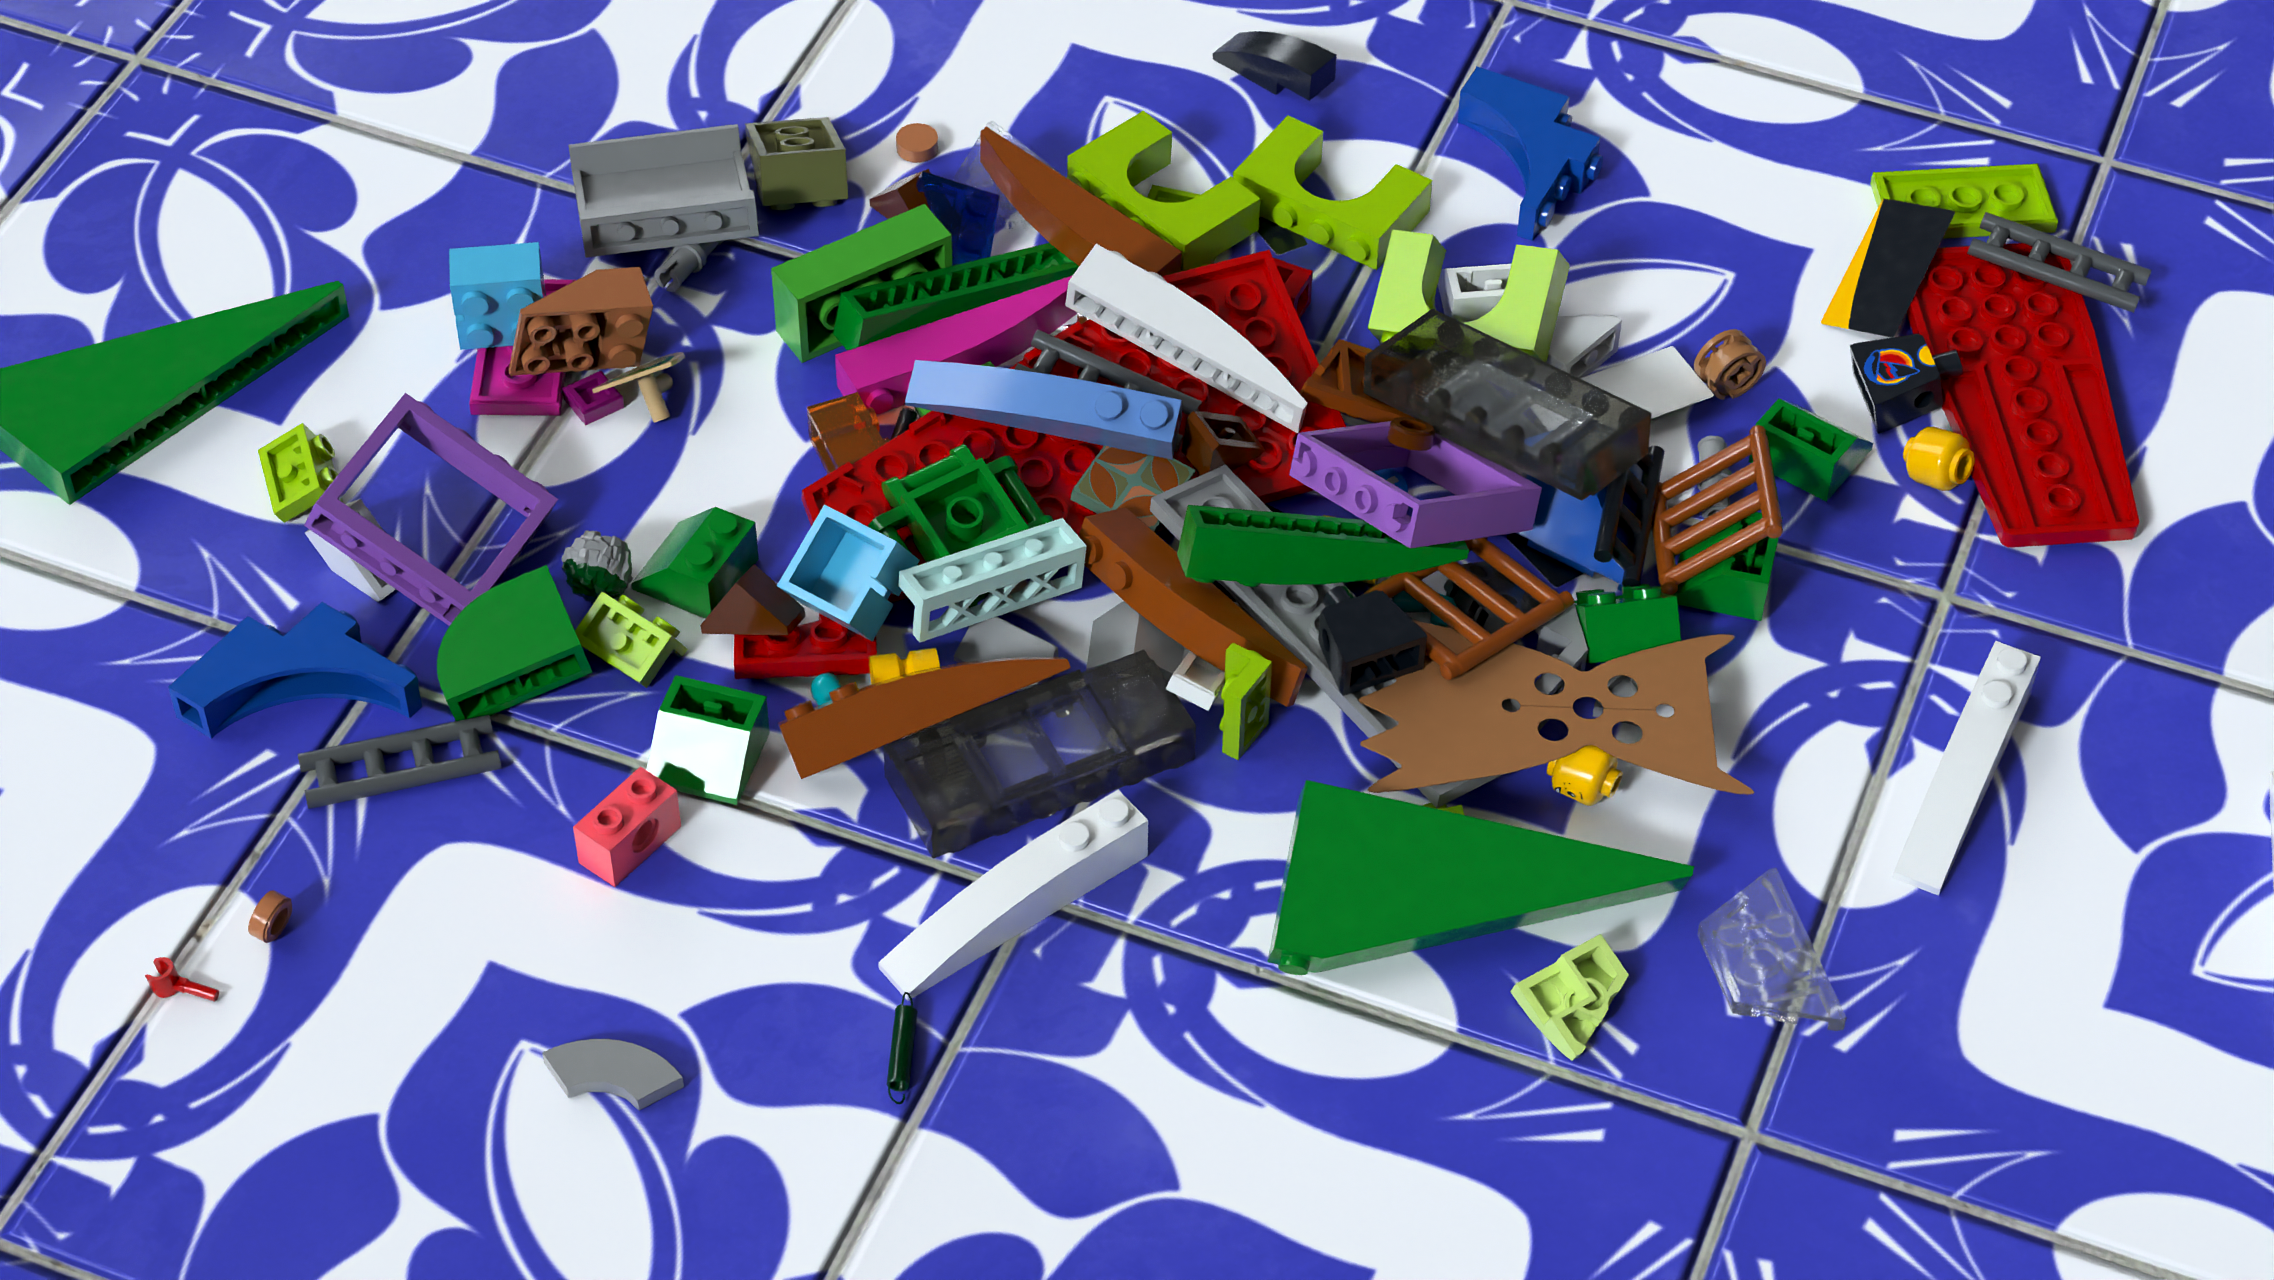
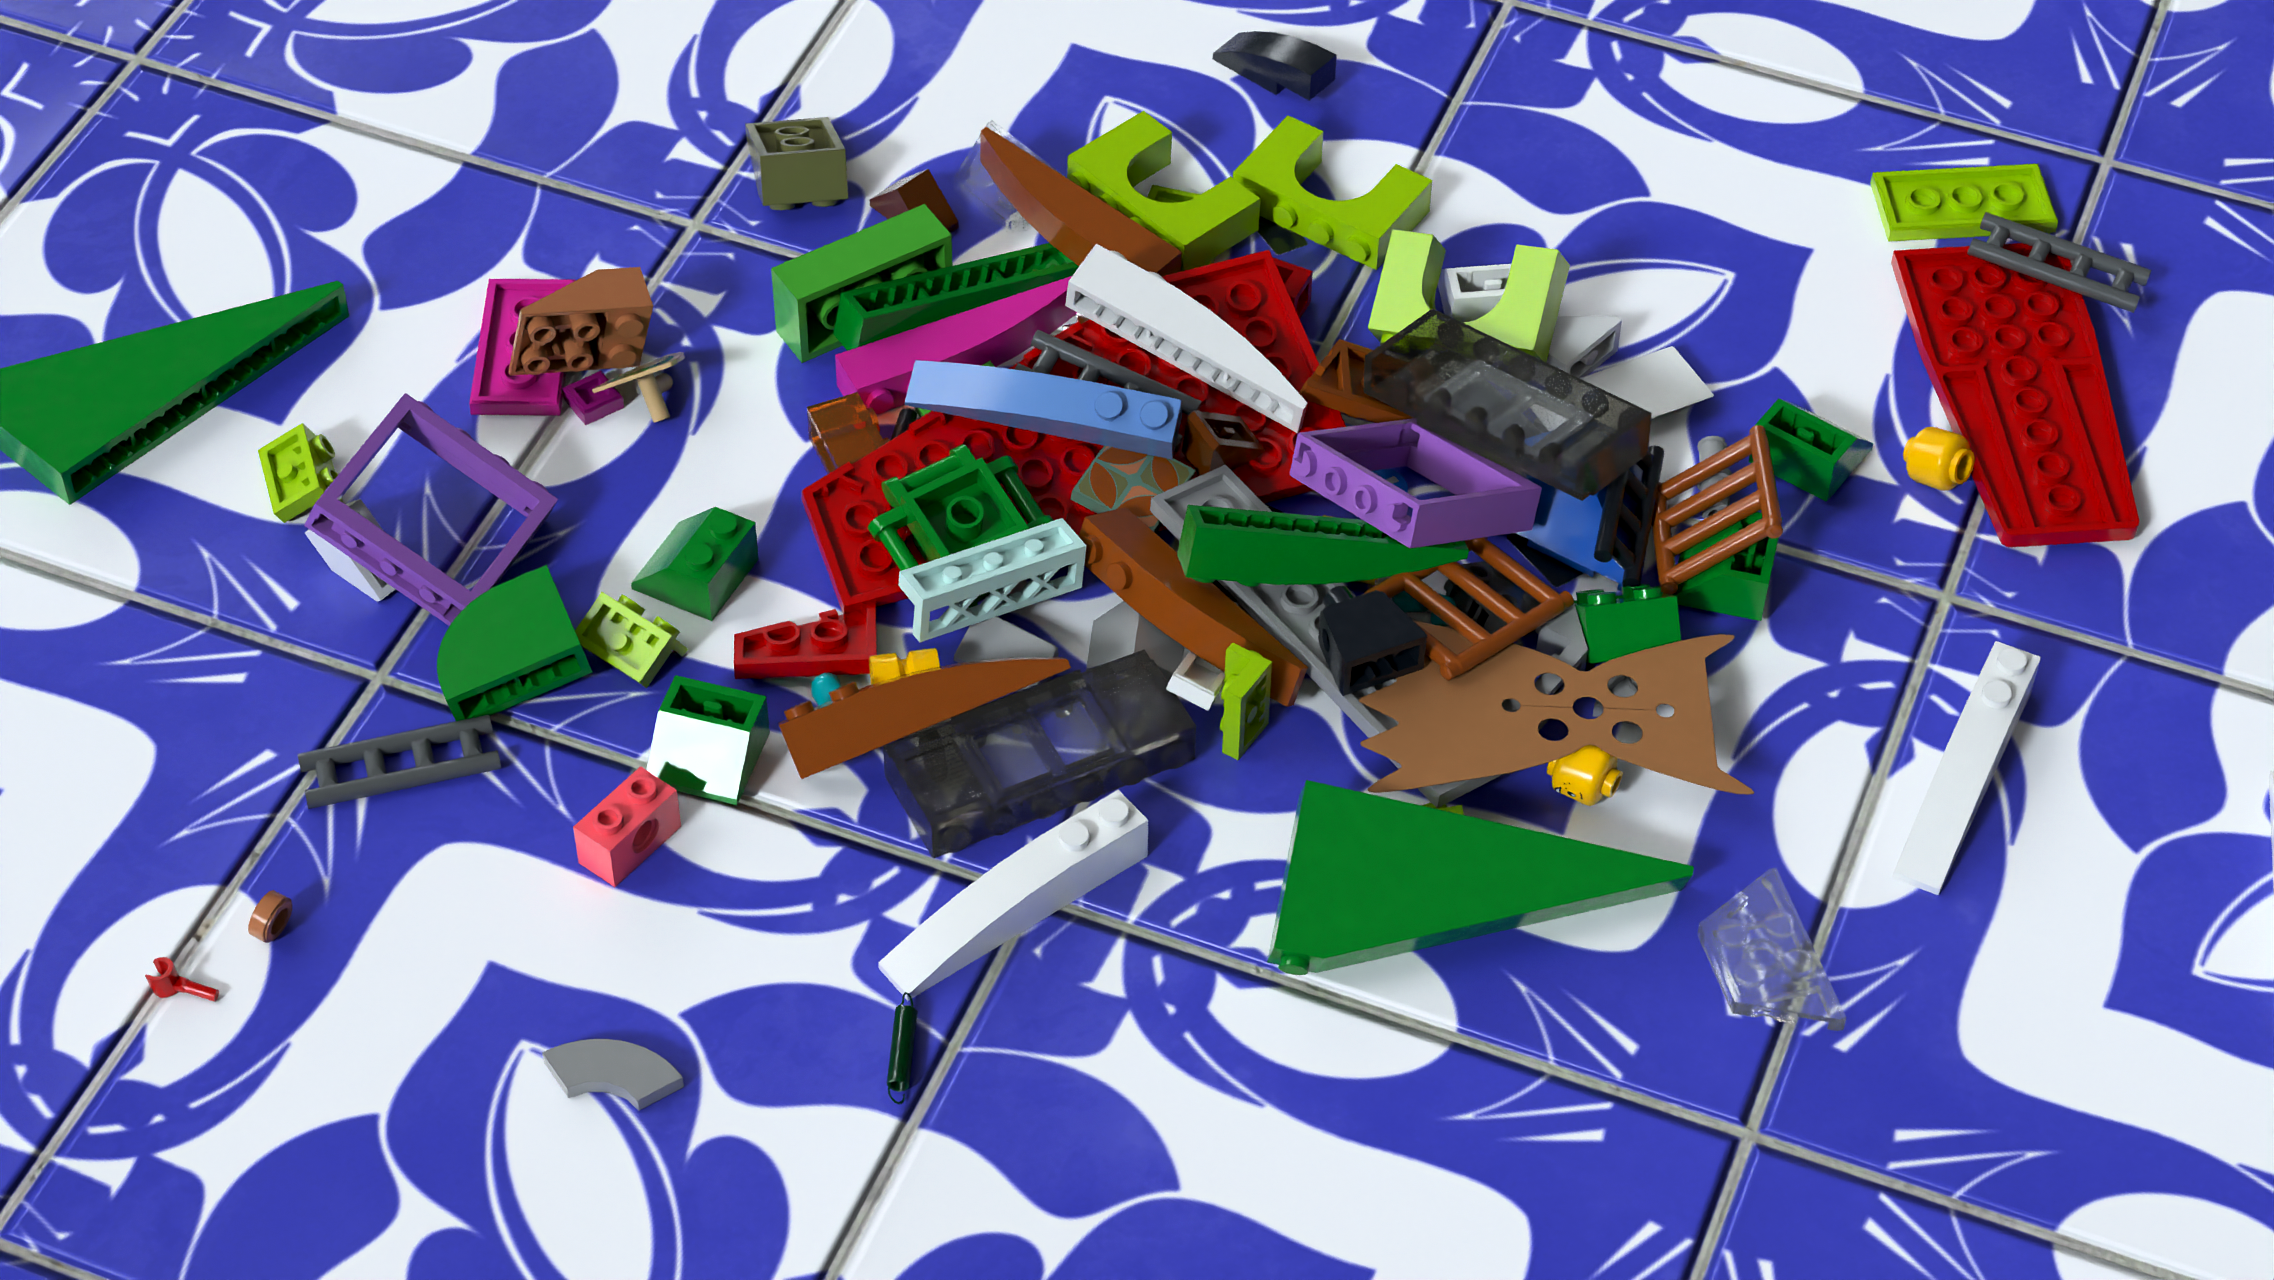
(314, 660): blue arch -> none
(490, 290): medium azure piece -> none
(597, 566): piece -> none
(662, 190): light grey panel -> none
(683, 262): light grey pin -> none
(754, 608): reddish brown slope -> none
(847, 572): medium azure piece -> none
(917, 142): nougat tile -> none
(965, 213): clear blue wing -> none
(1411, 434): reddish brown tile -> none
(1536, 136): blue arch -> none
(1572, 994): yellowish green slope -> none
(1731, 366): medium nougat wheel -> none
(1888, 268): black sticker -> none
(1901, 378): black torso -> none

